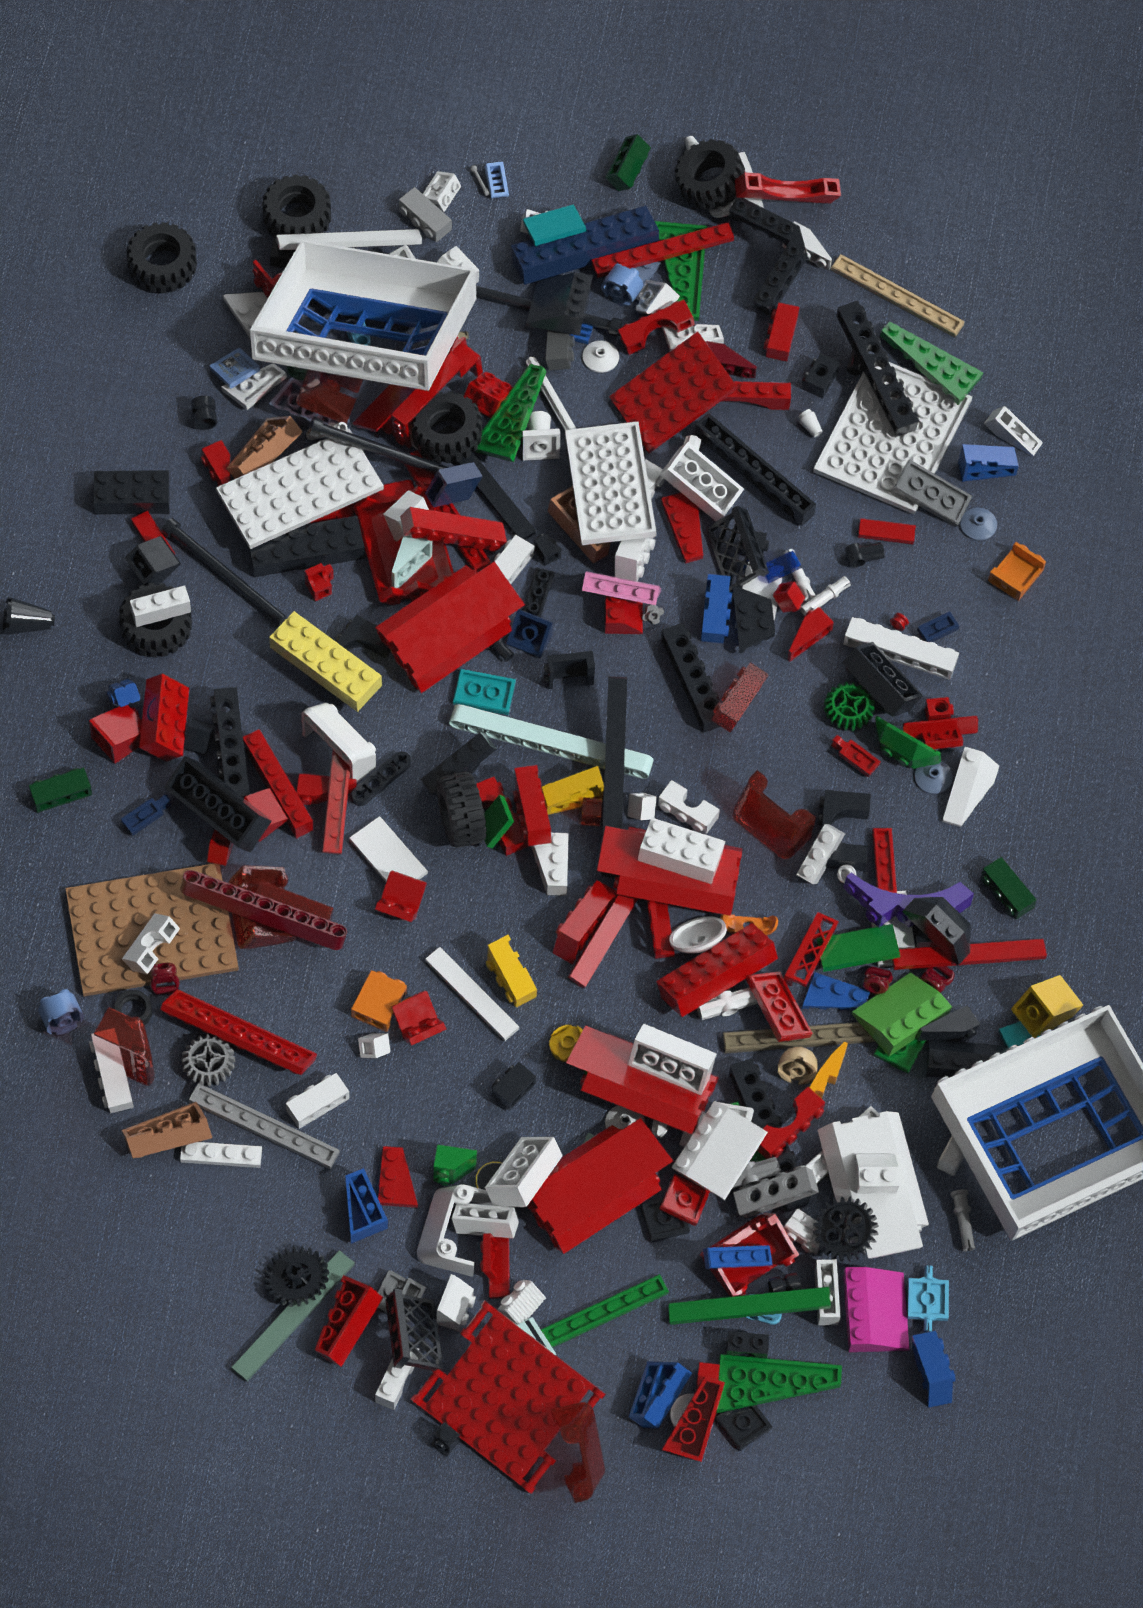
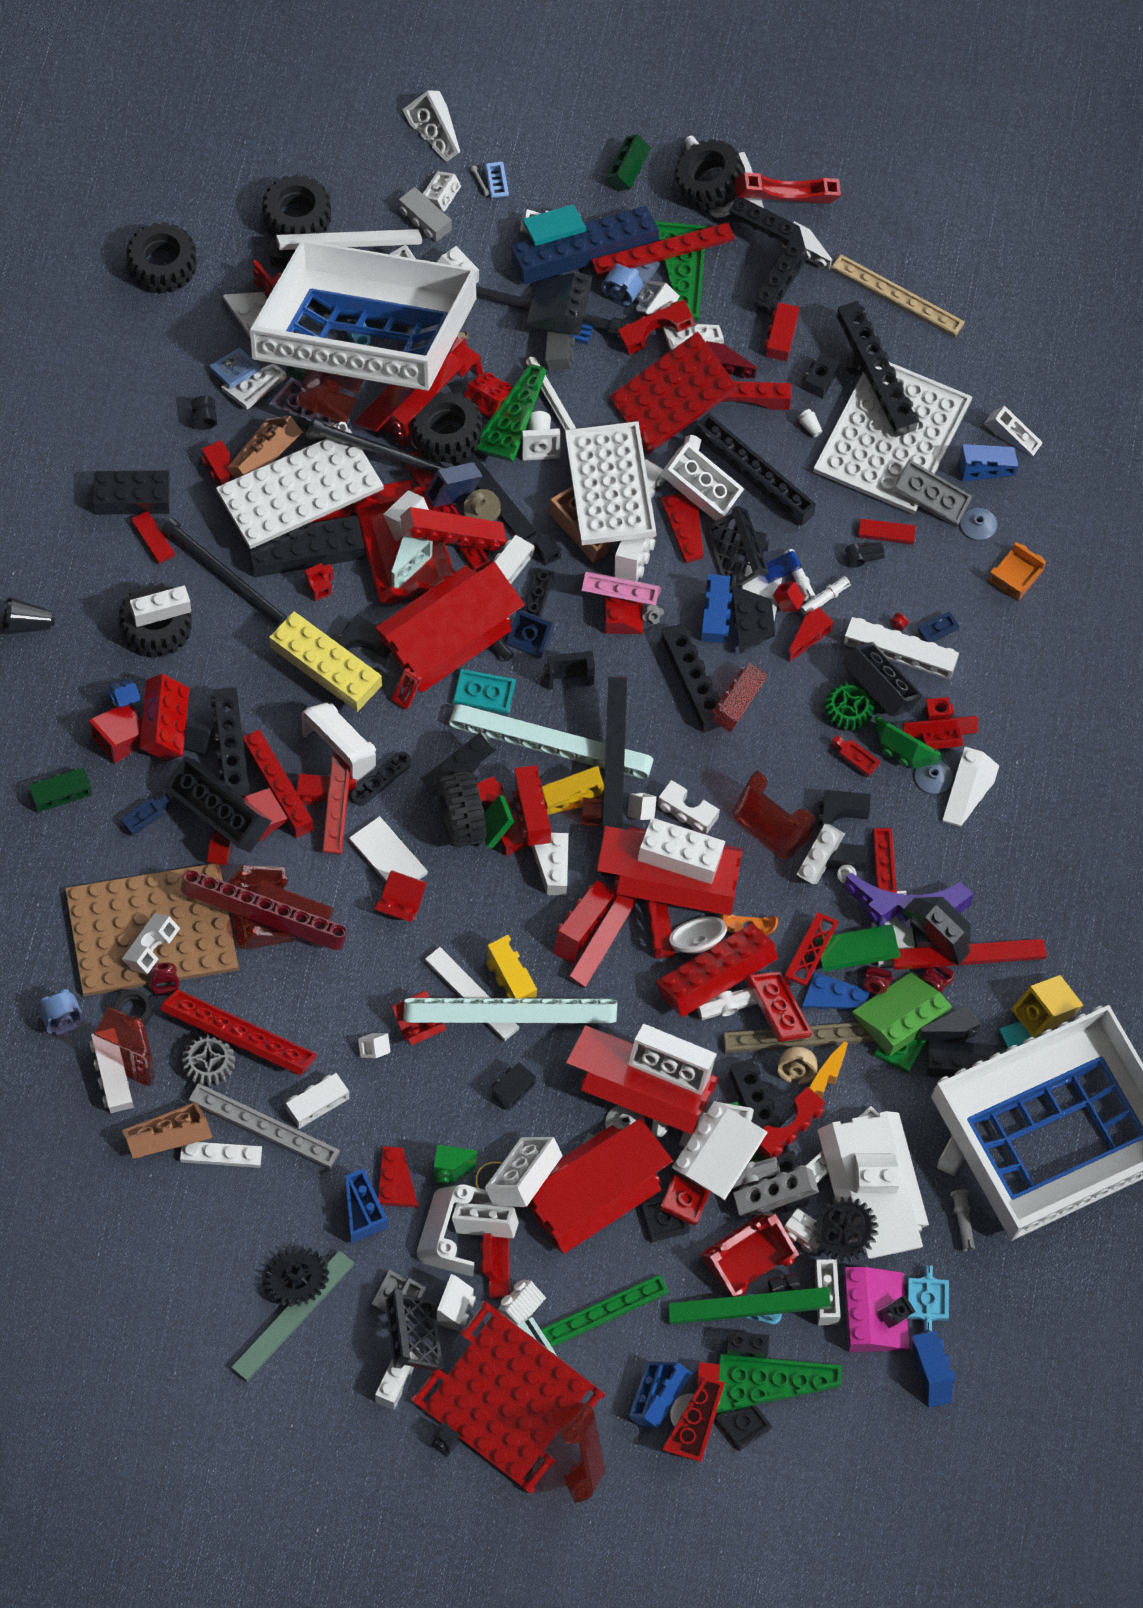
(153, 561): black slope -> none
(347, 1320): red wedge -> none
(376, 999): orange panel -> none
(412, 677): none -> red tile
(432, 120): none -> white wedge
(482, 505): none -> dark tan tile
(509, 1010): none -> light aqua beam
(563, 1041): yellow tile -> none
(597, 362): white dish -> none
(737, 1257): blue tile -> none
(896, 1311): none -> black brick
(937, 365): green wing -> none
(1008, 888): dark green brick -> none

